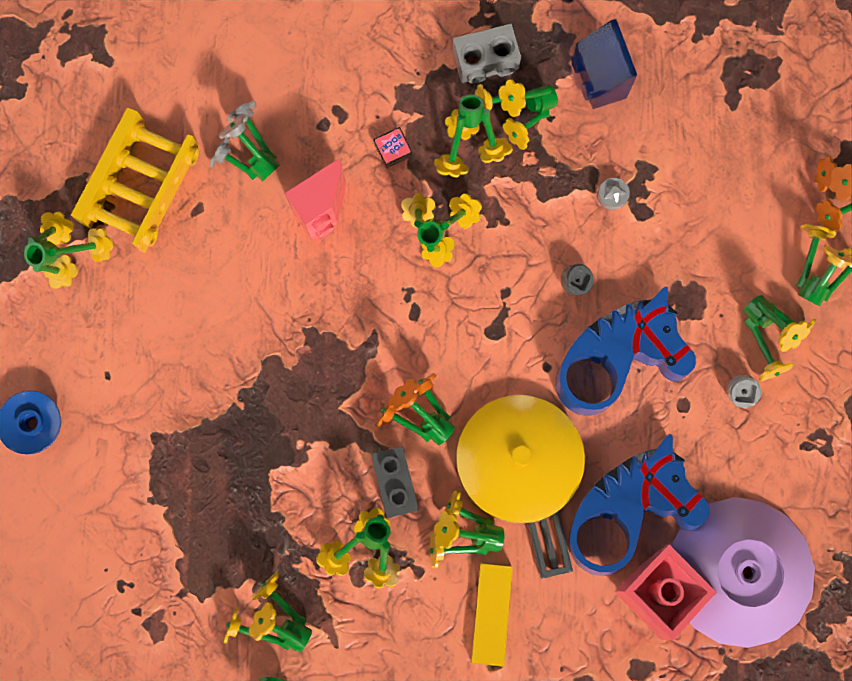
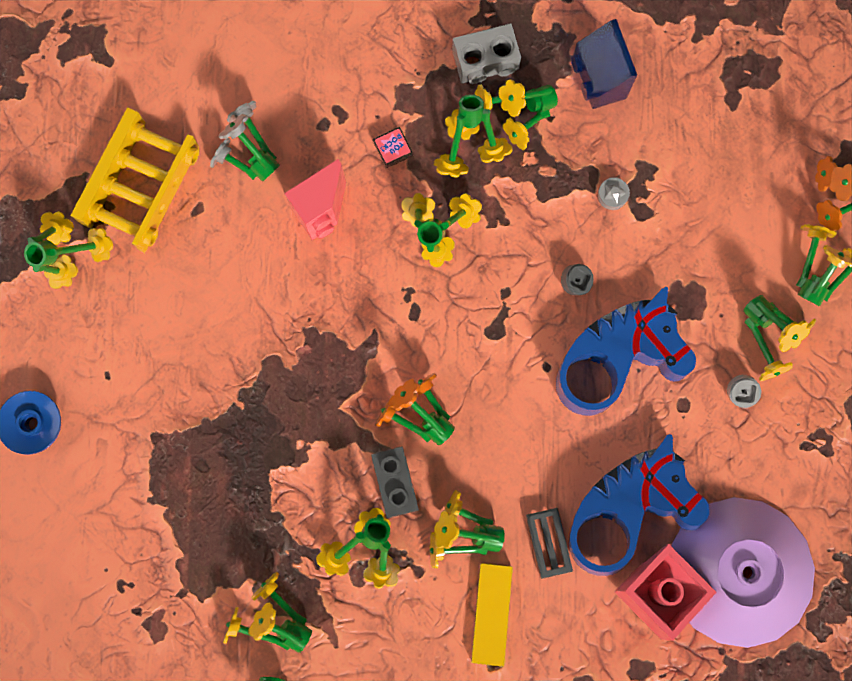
(520, 459): yellow dish -> none

